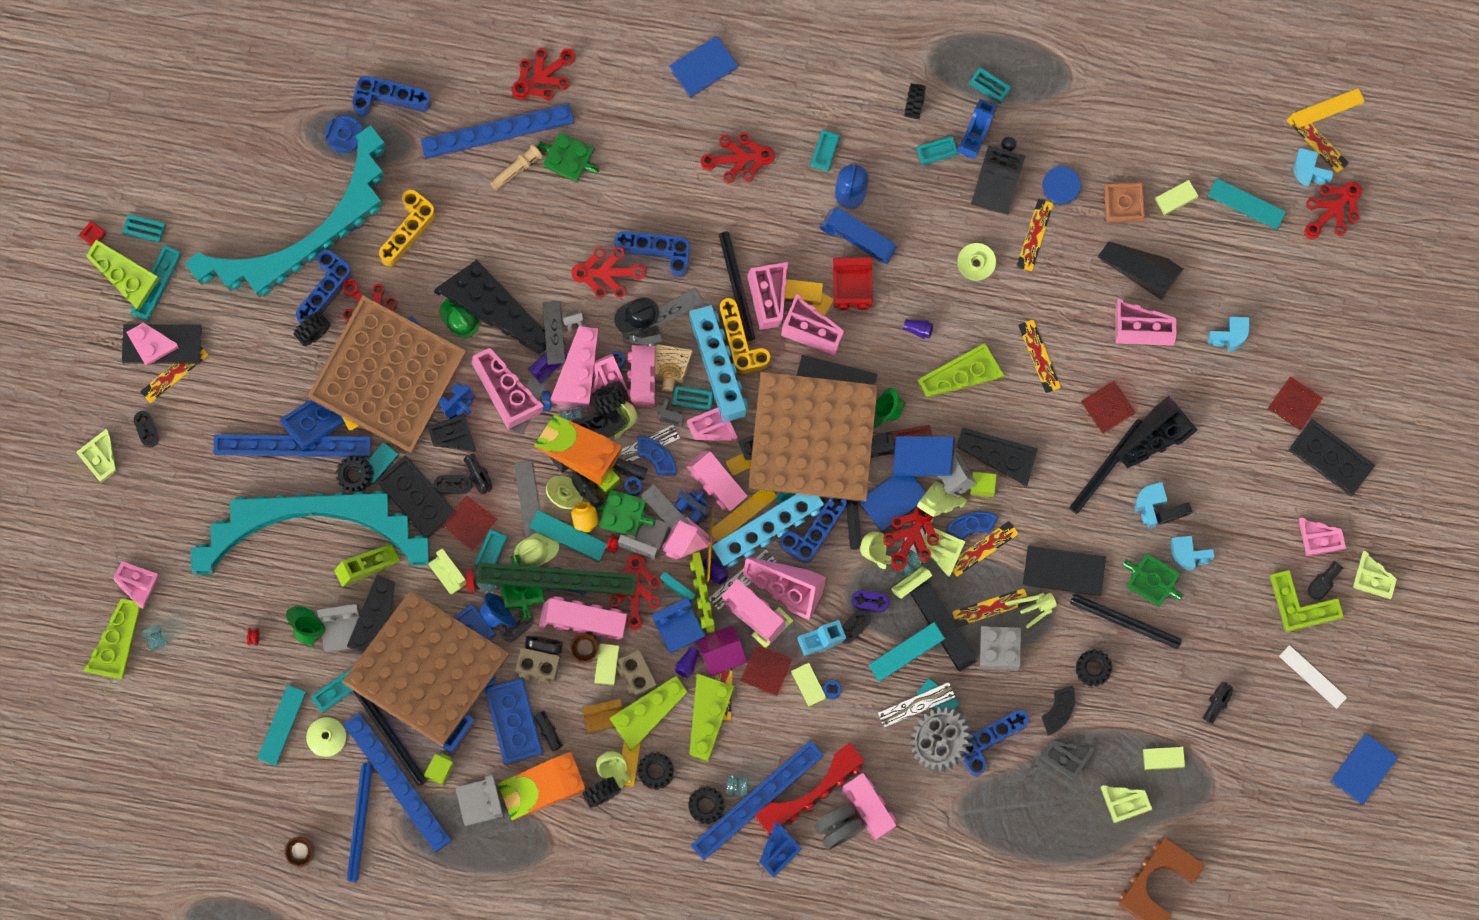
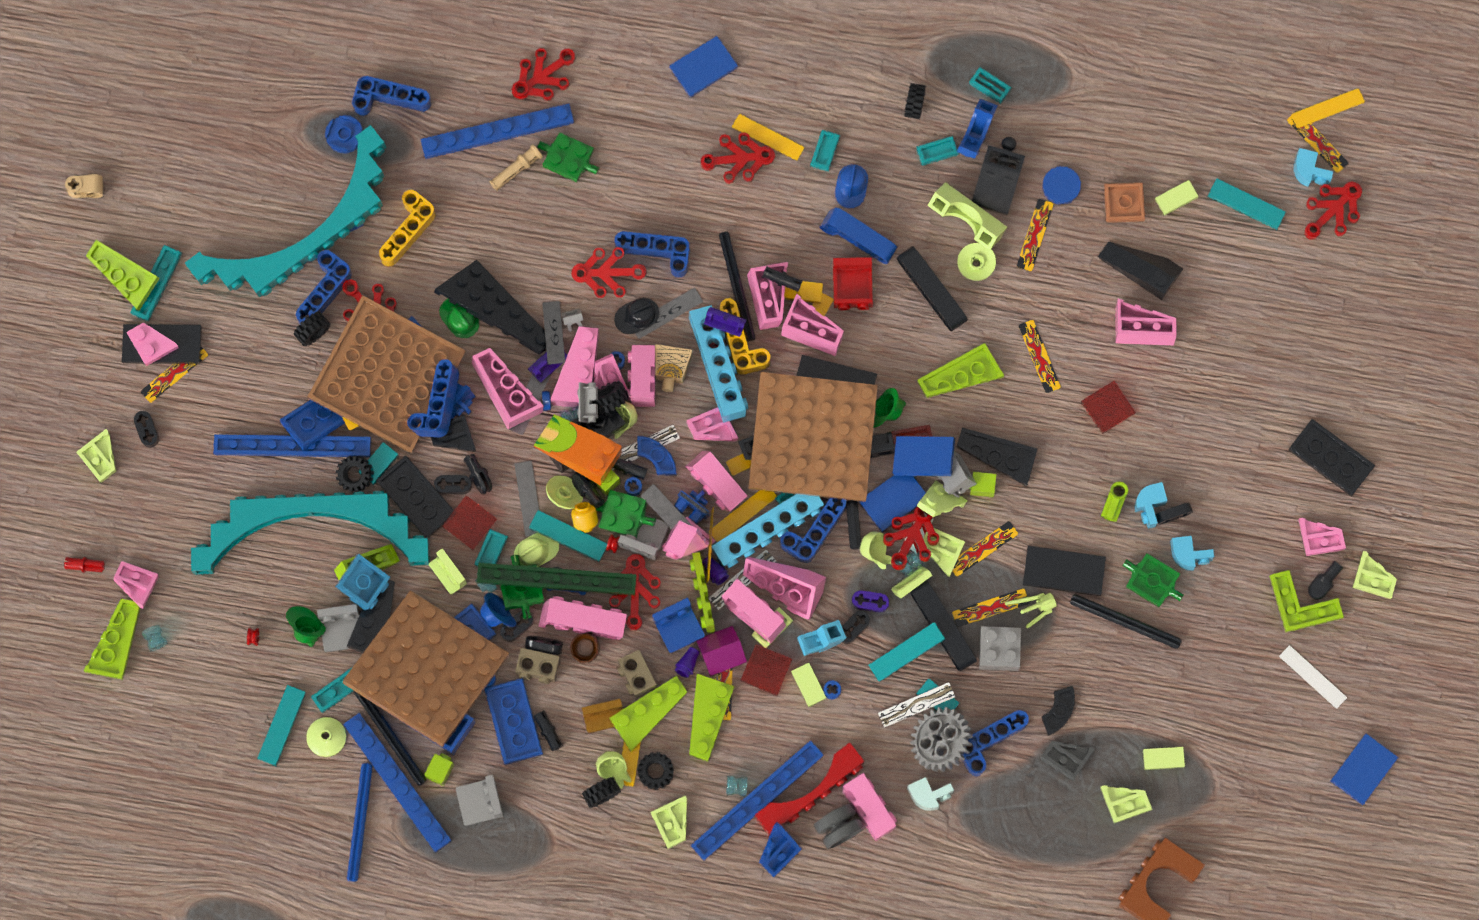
(84, 564): none -> red axle
(87, 186): none -> tan piece
(92, 233): red tile -> none
(144, 221): teal tile -> none
(299, 851): reddish brown hair -> none
(363, 582): none -> dark azure plate
(445, 376): none -> blue beam
(470, 581): red tile -> none
(542, 786): orange slope -> none
(586, 393): none -> light grey hinge
(606, 664): yellowish green tile -> none
(646, 336): dark grey wing -> none
(672, 417): dark grey bracket -> none
(672, 821): none -> yellowish green wing
(677, 587): teal tile -> none
(694, 399): teal tile -> none
(701, 793): black tyre -> none
(724, 321): none -> dark purple hinge
(768, 137): none -> yellow sticker
(782, 279): none -> black pin
(920, 328): dark purple cone -> none
(924, 797): none -> light aqua brick
(932, 288): none -> black beam
(950, 202): none -> yellowish green arch
(972, 523): blue tile -> none
(1098, 656): black tyre -> none
(1102, 472): black axle -> none
(1114, 503): none -> lime piece
(1159, 430): black wedge -> none
(1218, 701): black arm -> none
(1234, 337): medium azure brick -> none
(1295, 403): clear red tile -> none

